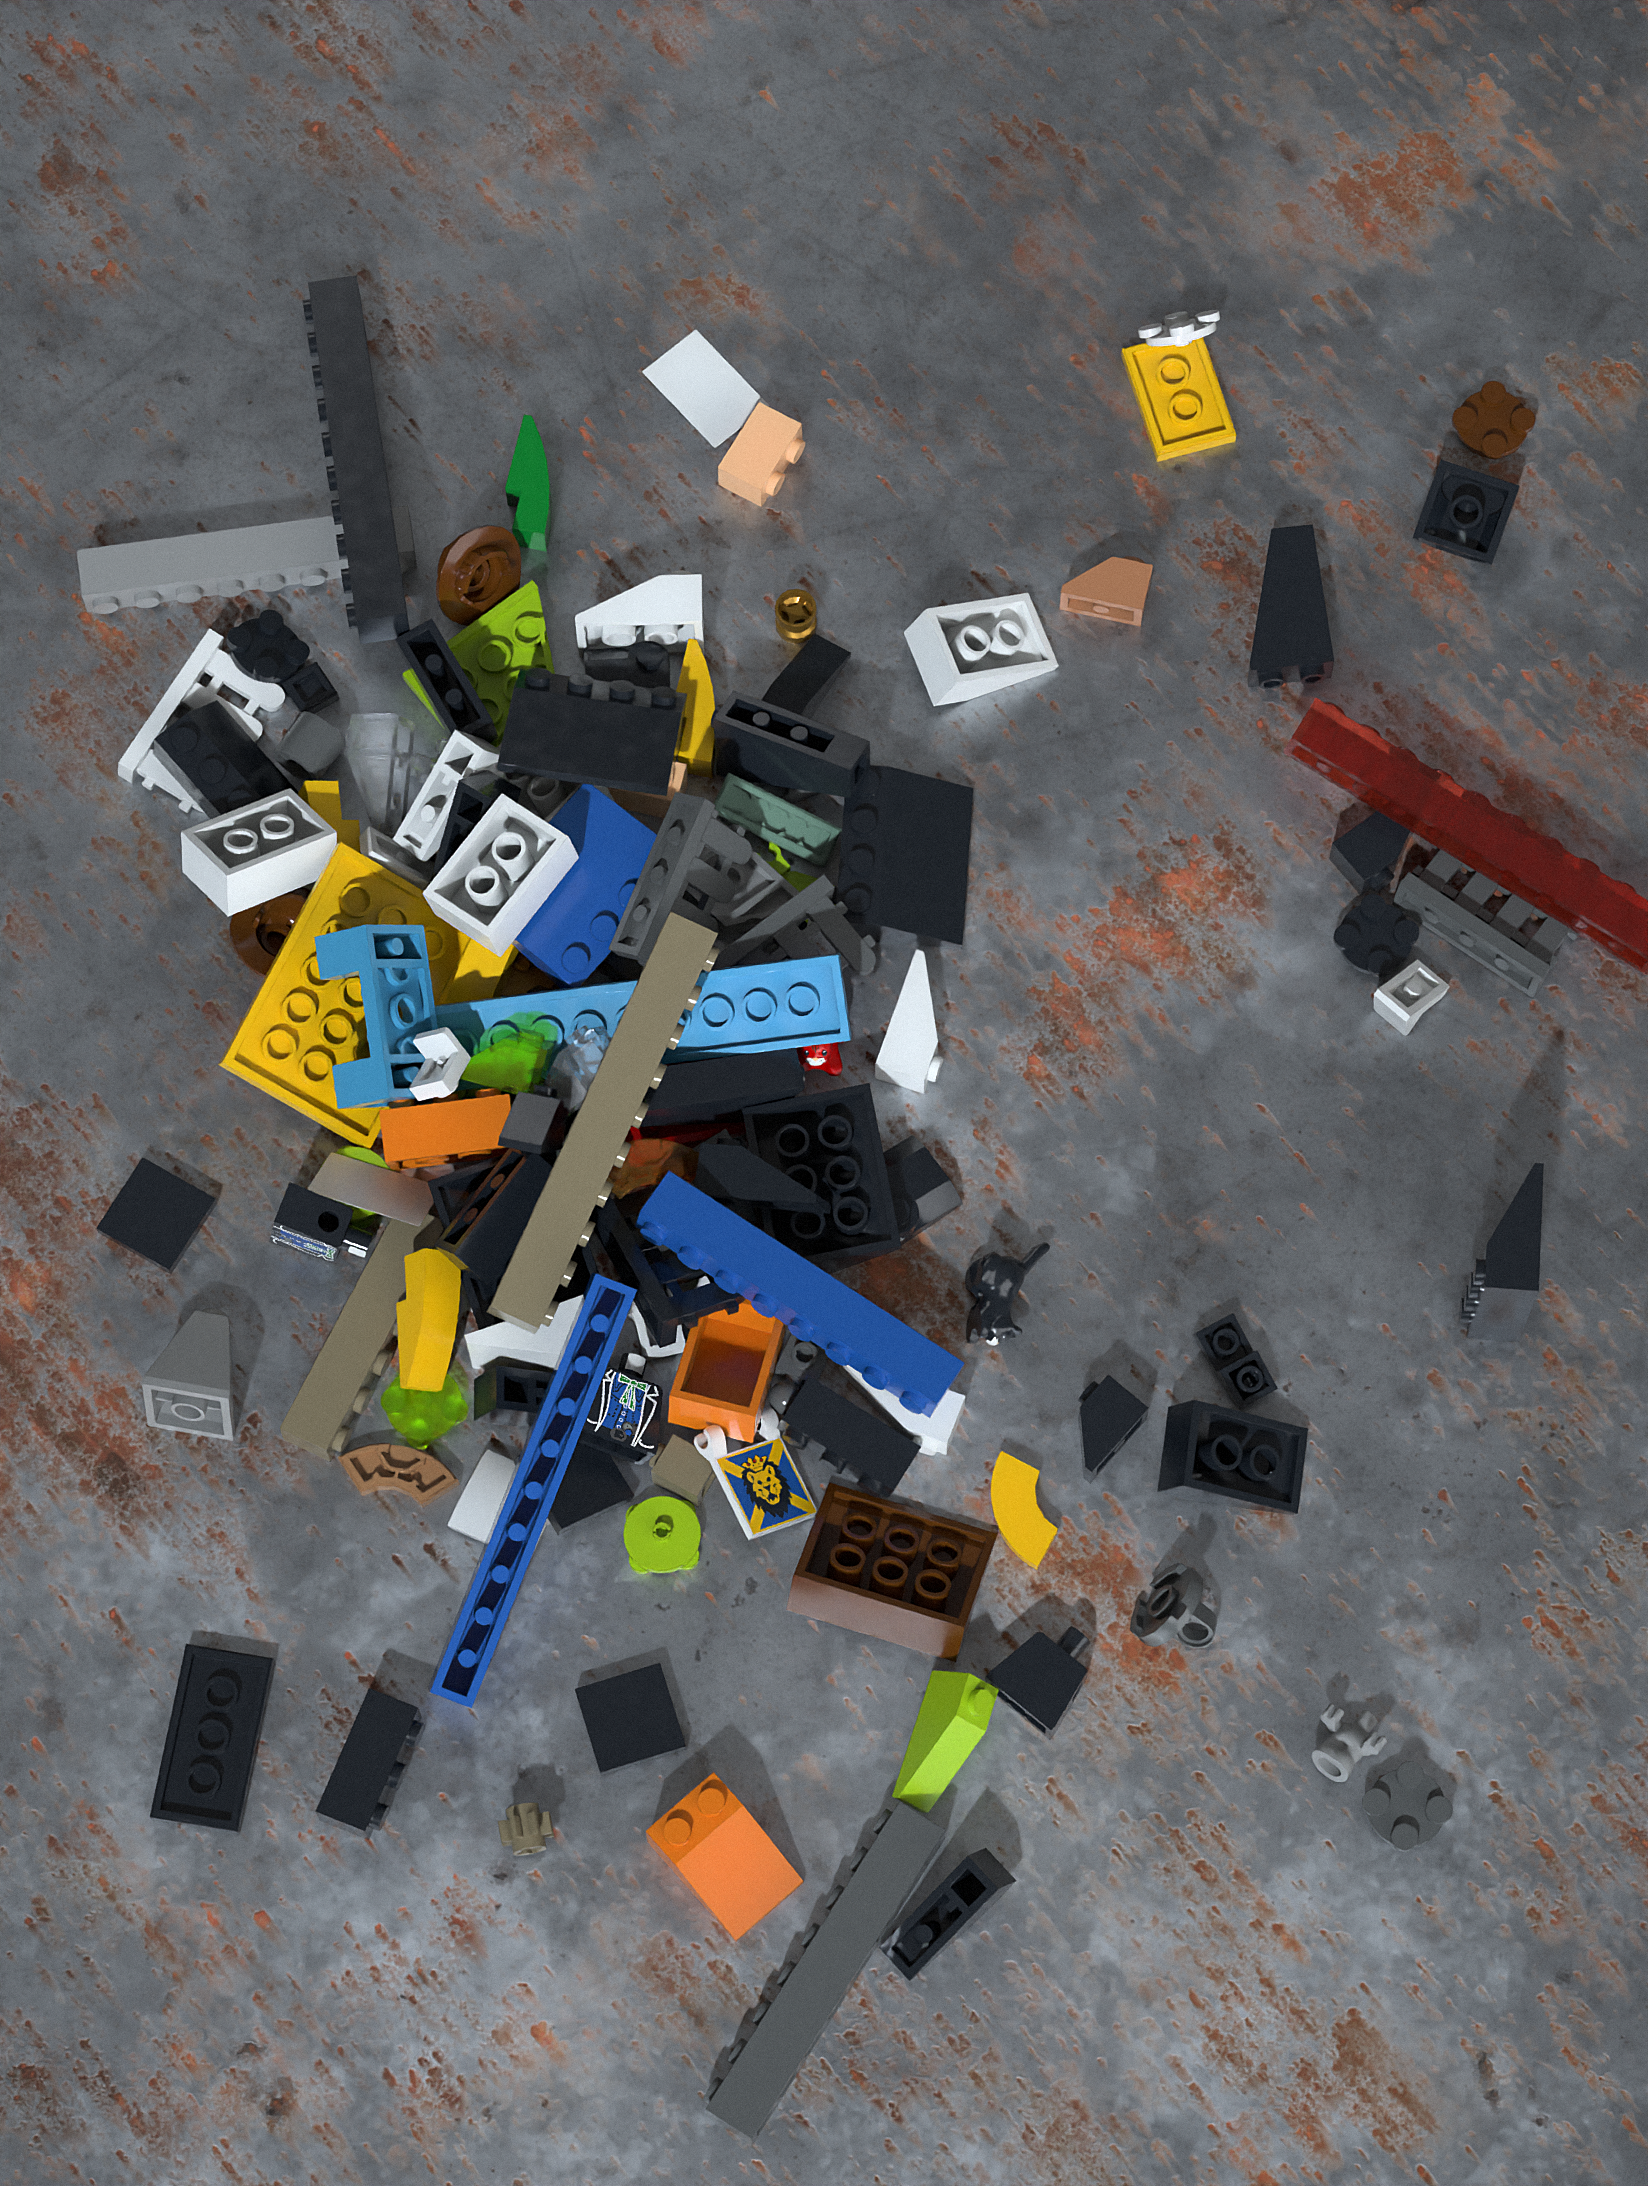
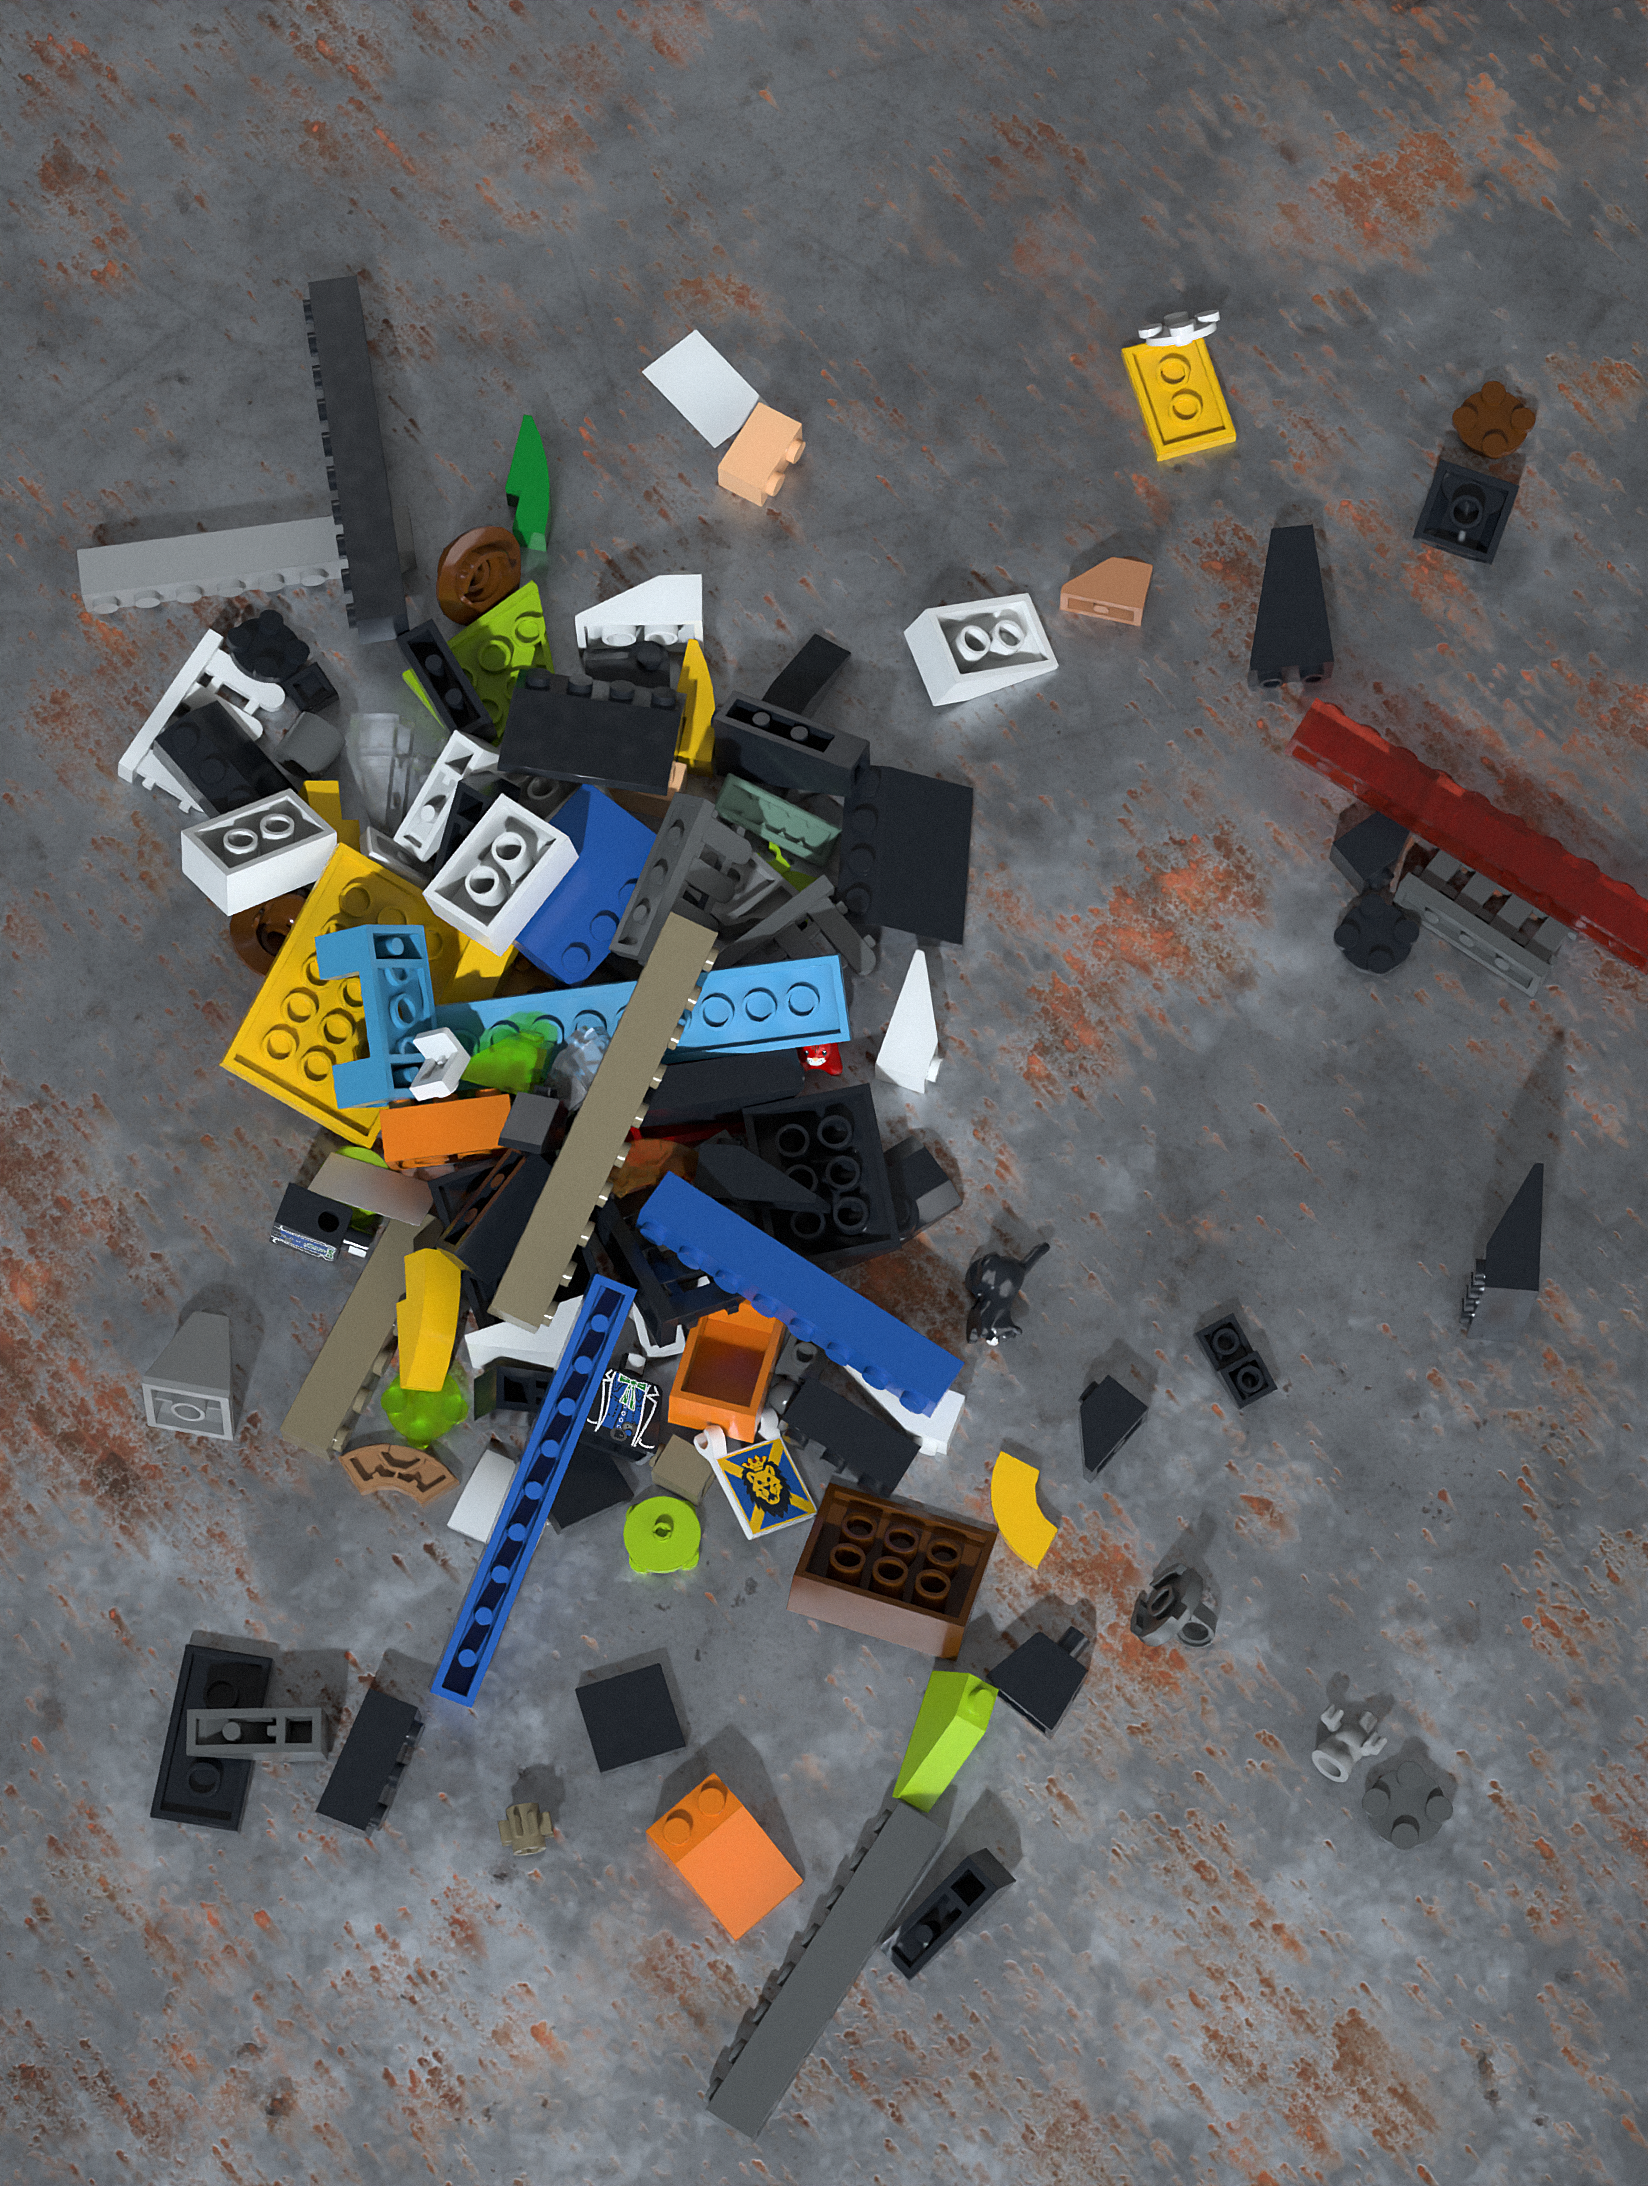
(156, 1215): black tile -> none
(259, 1733): none -> dark grey slope
(795, 606): pearl gold wheel -> none
(1232, 1458): black slope -> none
(1408, 996): white slope -> none

